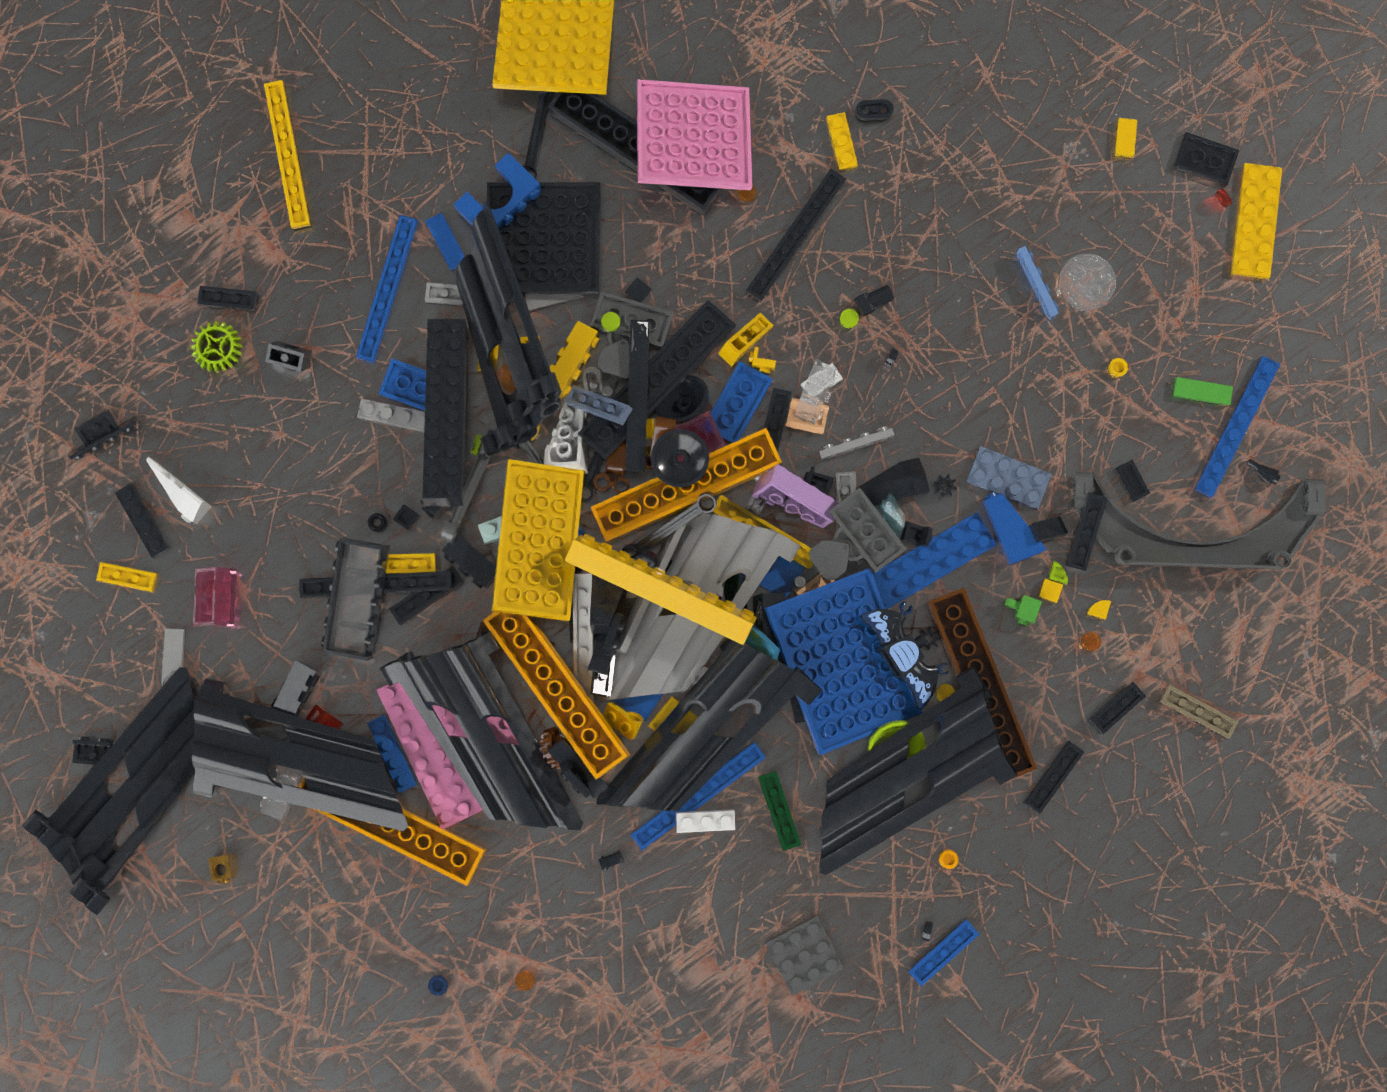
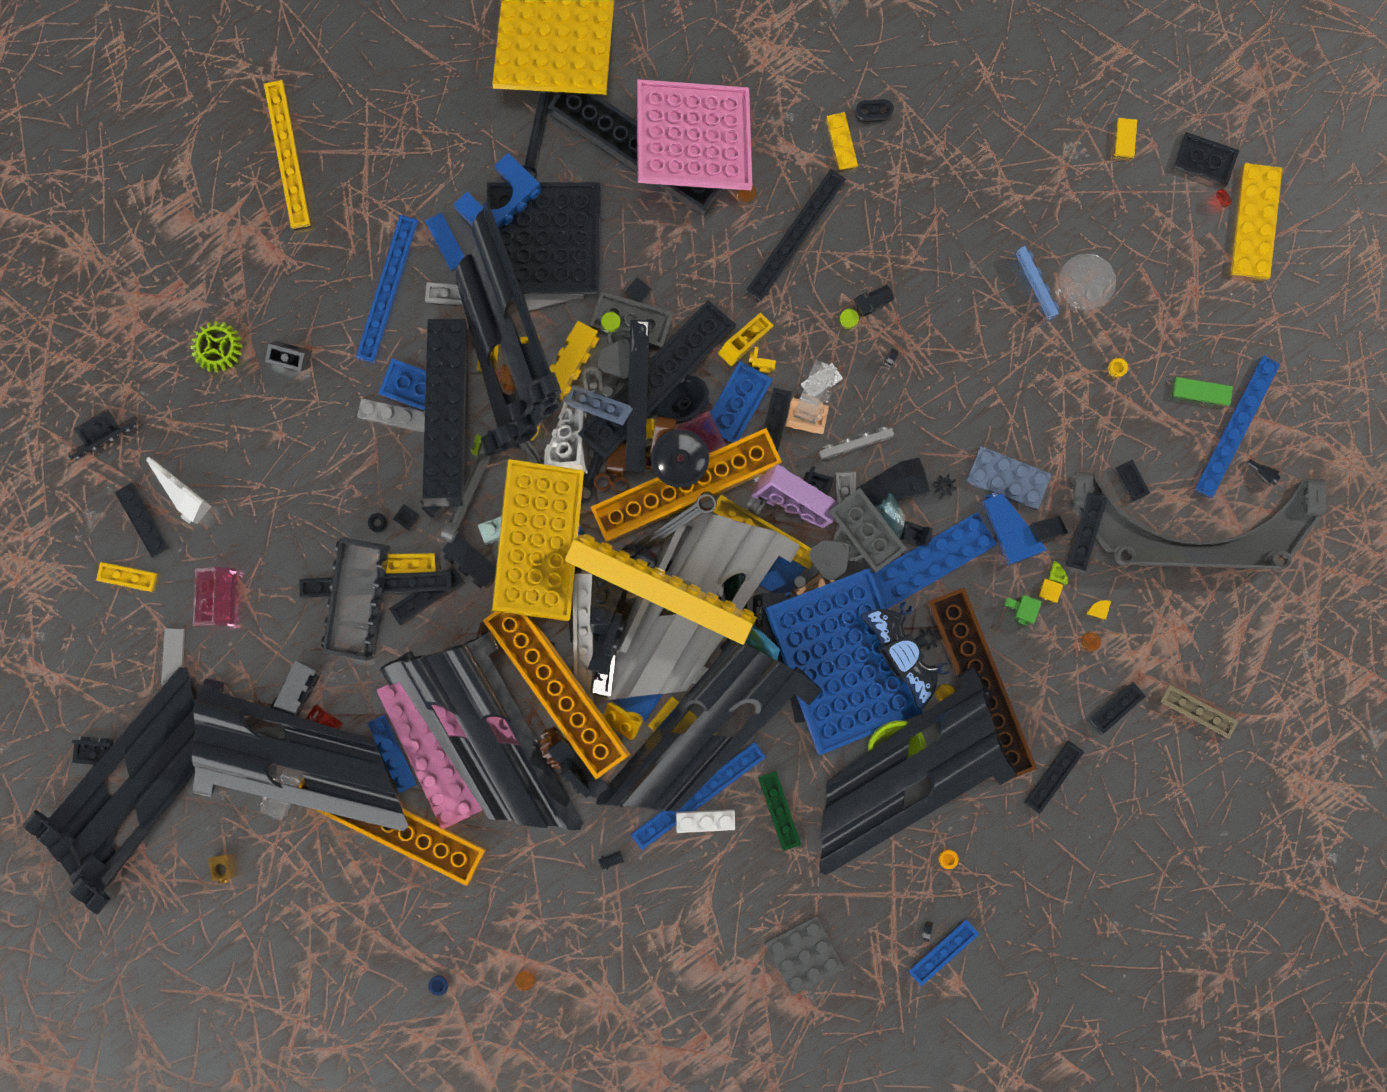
(227, 298): black plate -> none

